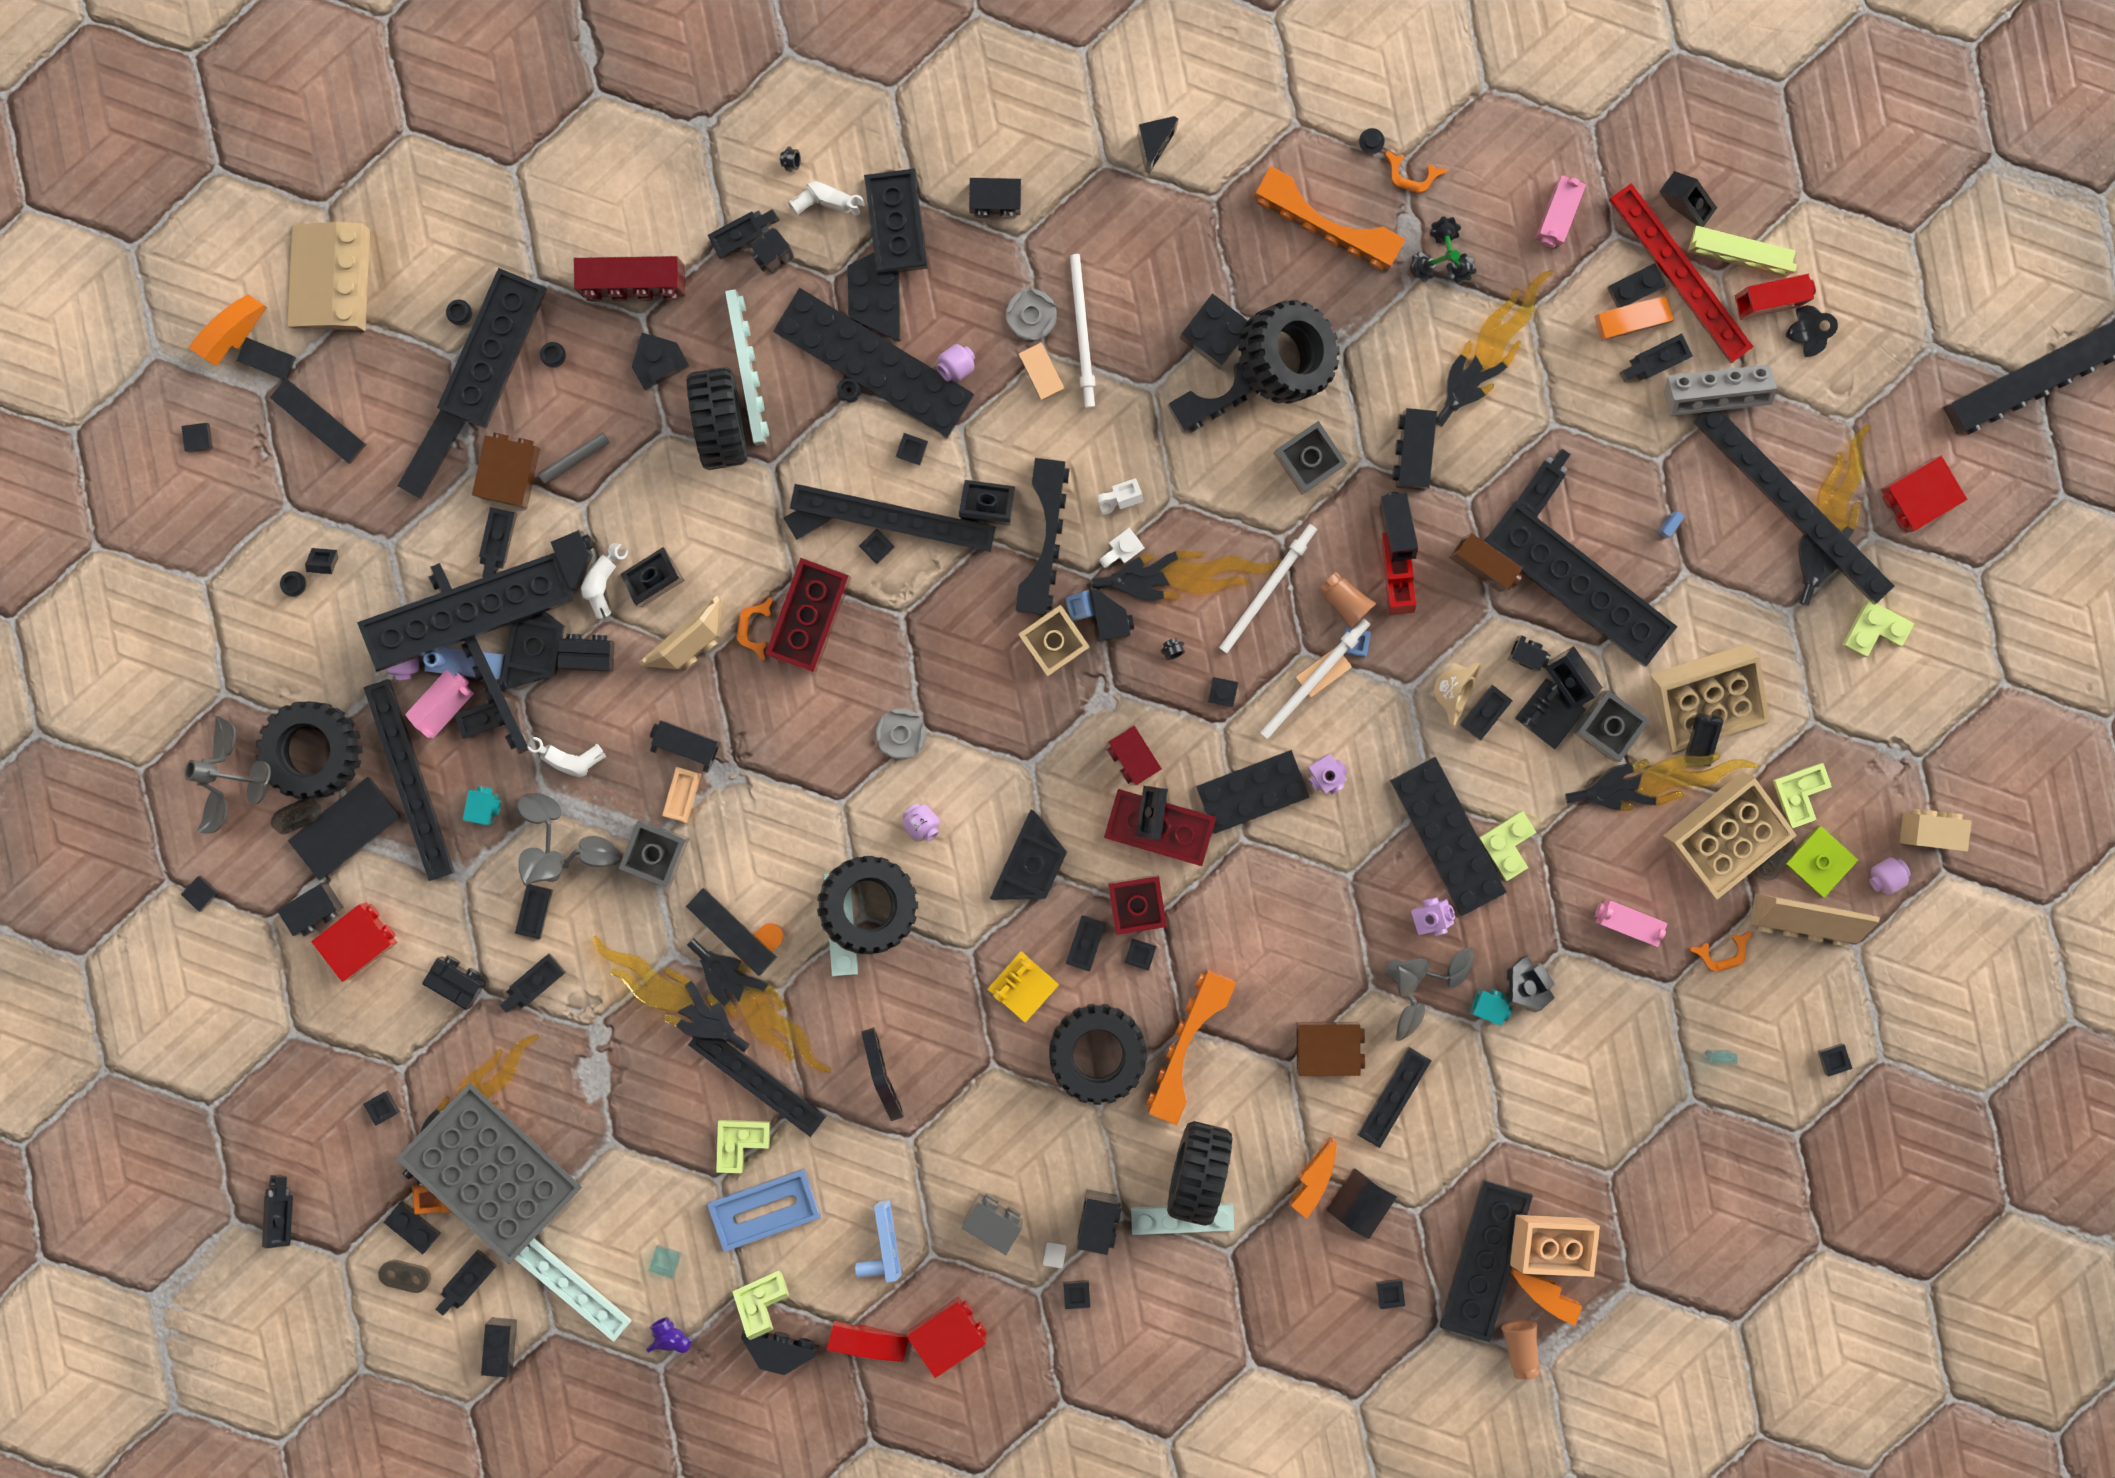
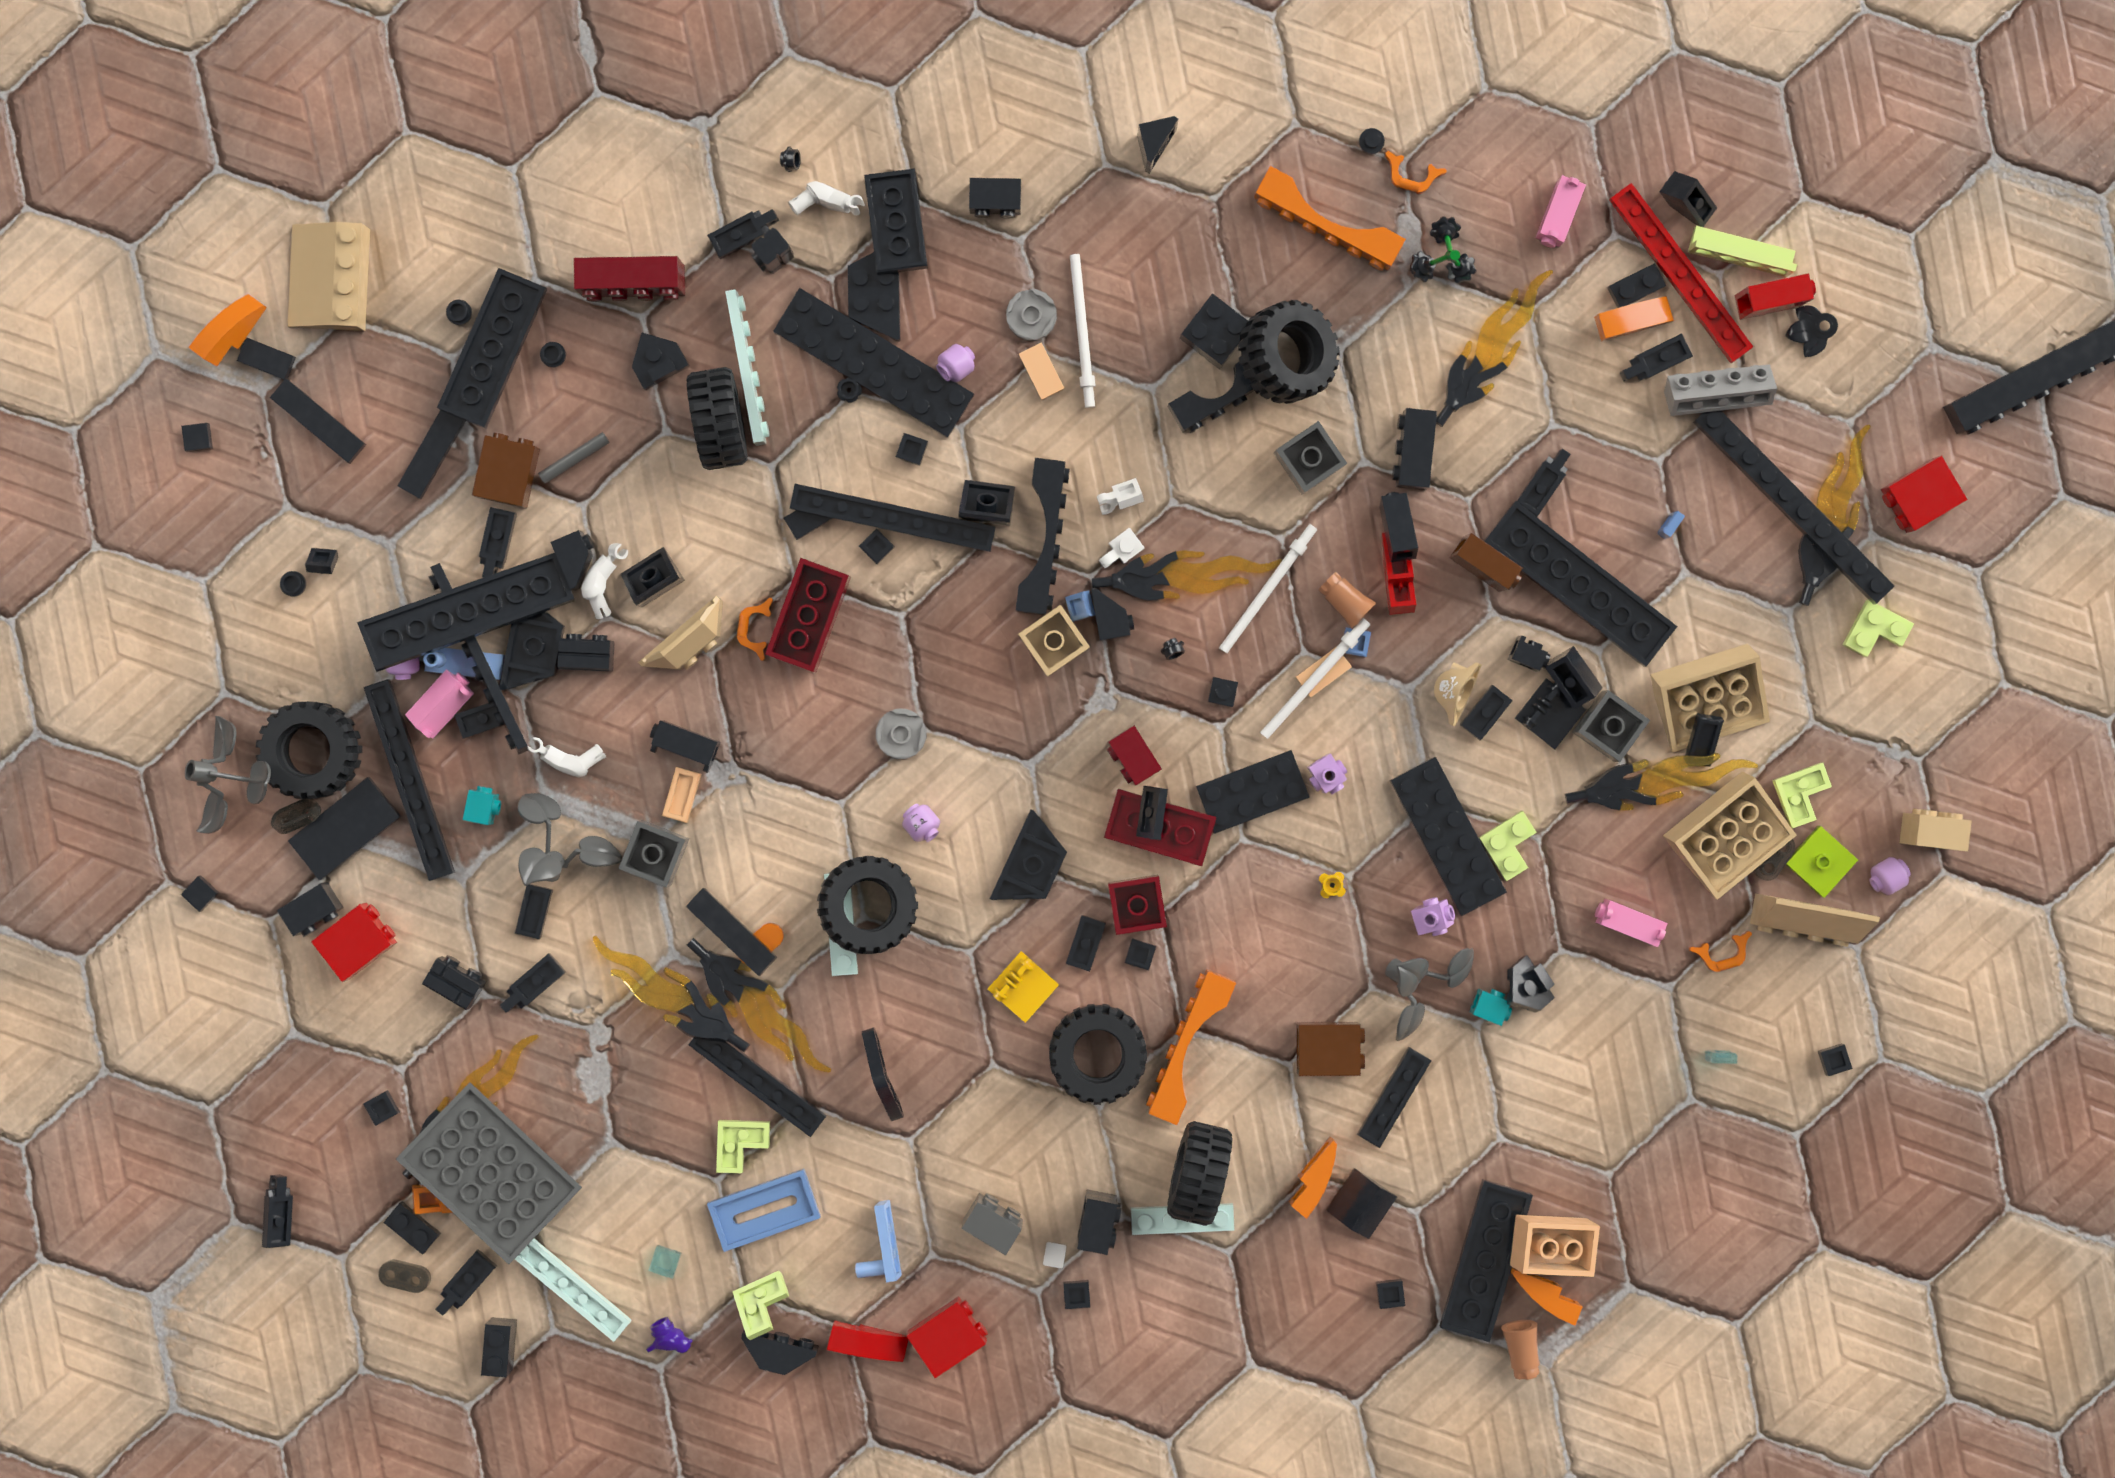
(1328, 891): none -> yellow plate

